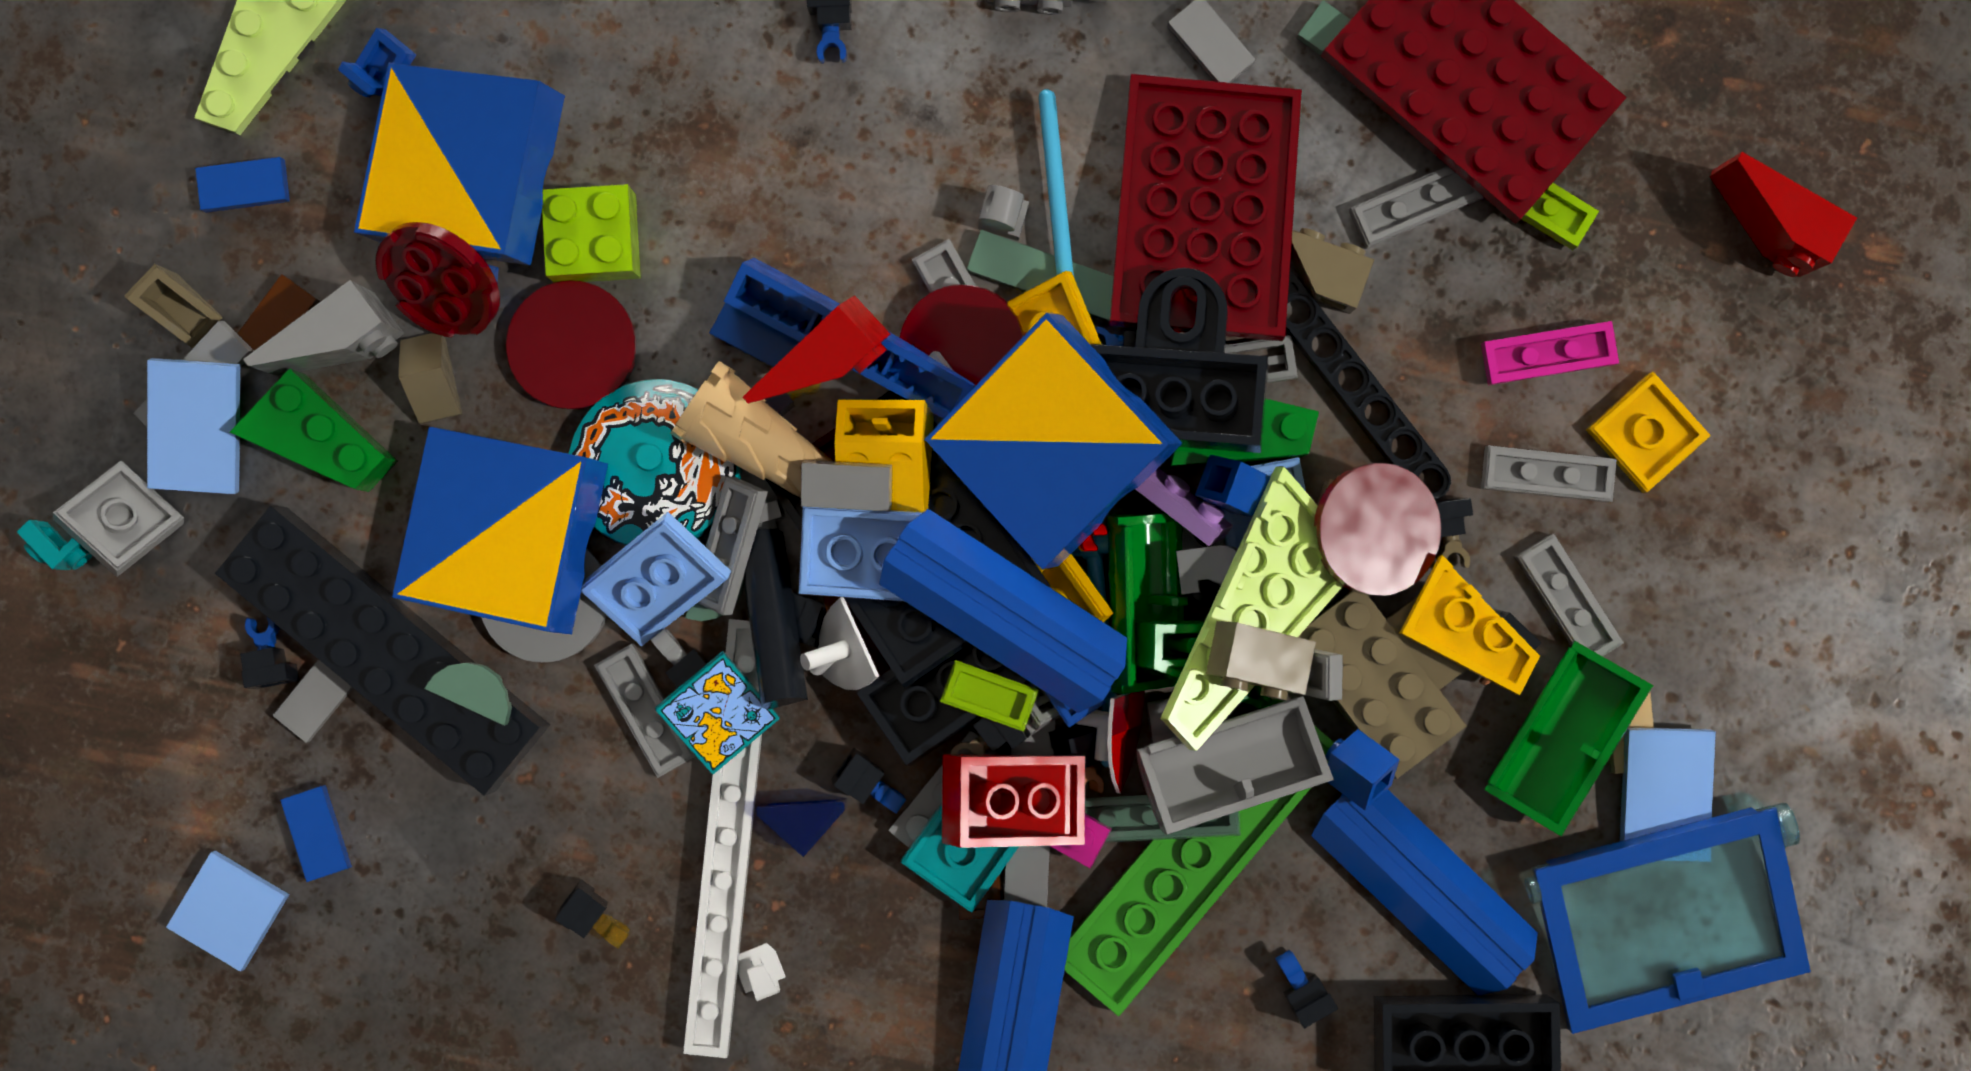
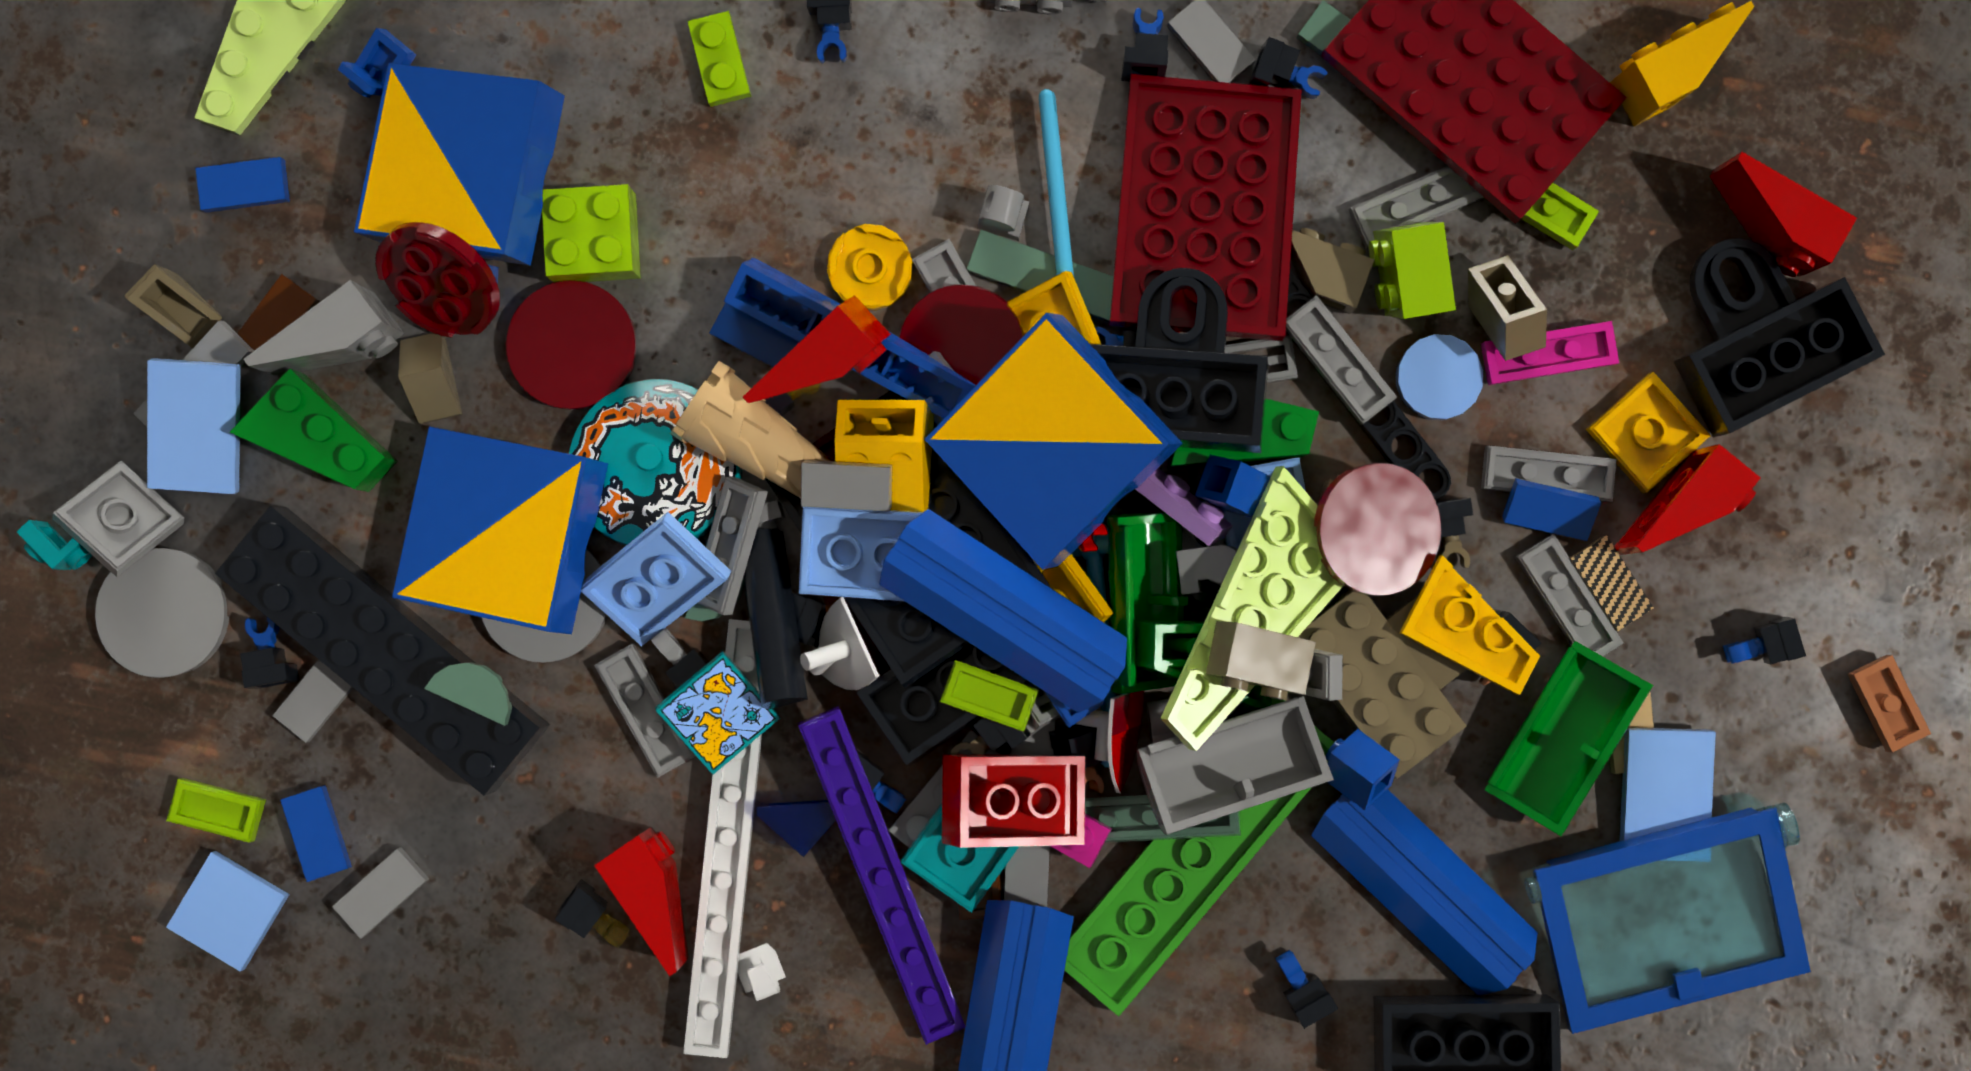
(162, 614): none -> light grey tile
(216, 810): none -> lime tile
(380, 892): none -> light grey tile
(648, 890): none -> red slope
(719, 58): none -> lime plate
(870, 265): none -> yellow tile
(881, 874): none -> dark purple tile
(1149, 51): none -> black piece
(1277, 67): none -> black piece
(1339, 360): none -> light grey tile
(1412, 270): none -> lime brick
(1439, 377): none -> light blue tile
(1507, 307): none -> dark tan brick
(1551, 509): none -> blue tile
(1611, 583): none -> tile
(1670, 71): none -> yellow slope
(1700, 491): none -> red slope
(1772, 342): none -> black brick
(1774, 641): none -> black piece
(1889, 703): none -> nougat plate

